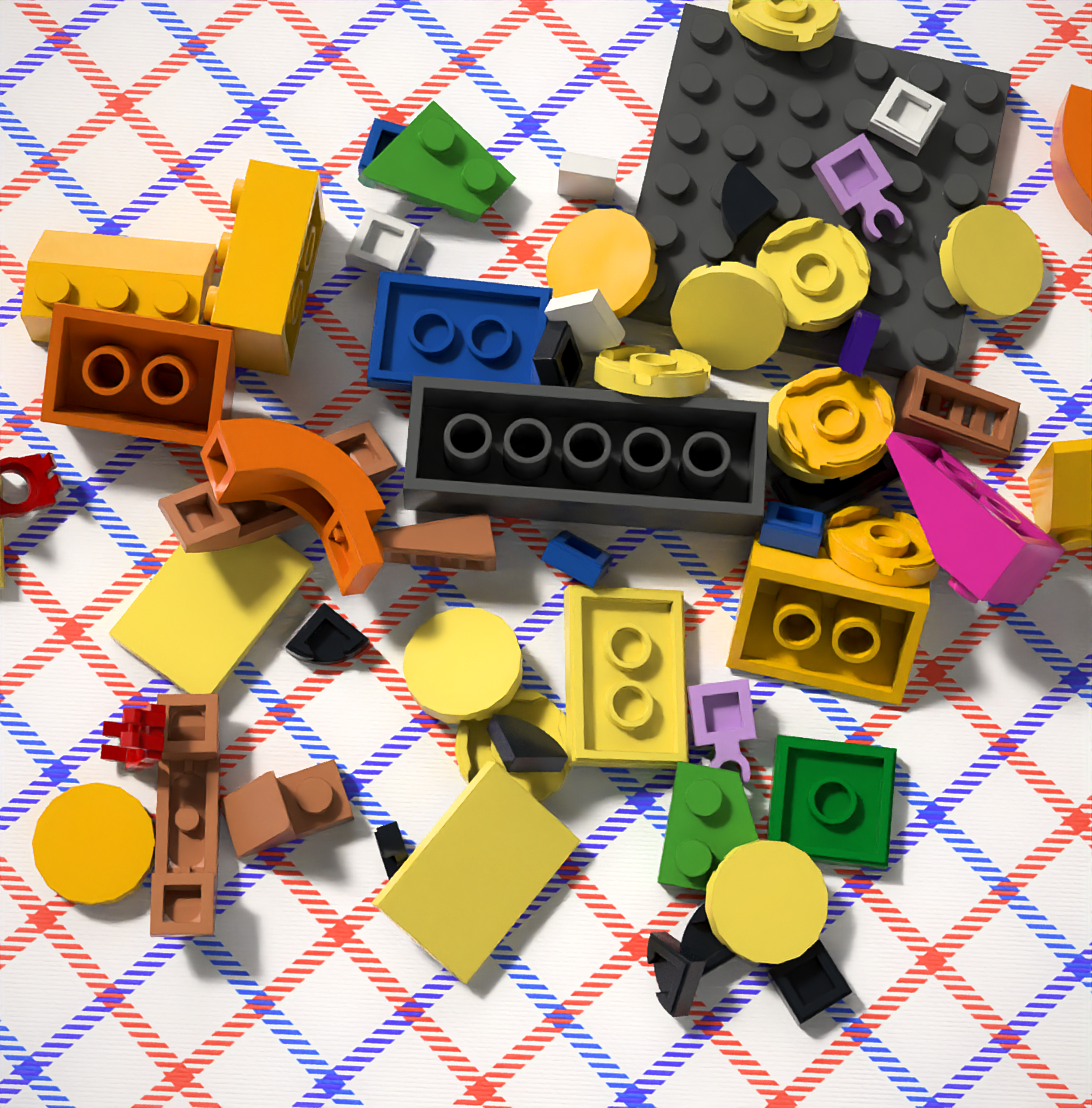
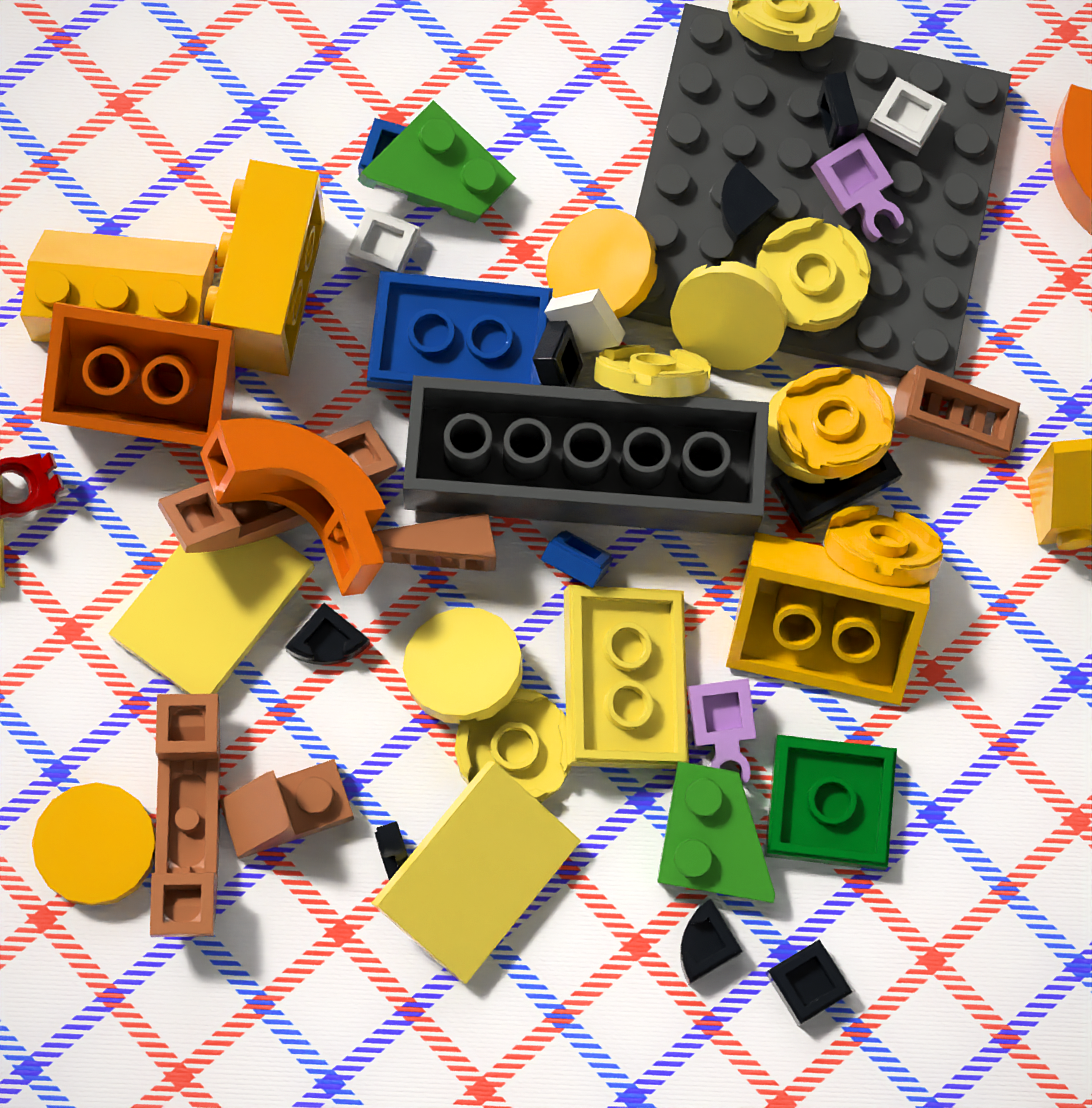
(139, 735): red piece -> none
(525, 746): black tile -> none
(587, 176): white tile -> none
(676, 972): black tile -> none
(767, 902): light yellow tile -> none
(792, 528): blue tile -> none
(837, 110): none -> black tile
(859, 342): dark purple tile -> none
(970, 527): dark pink slope -> none
(992, 262): light yellow tile -> none

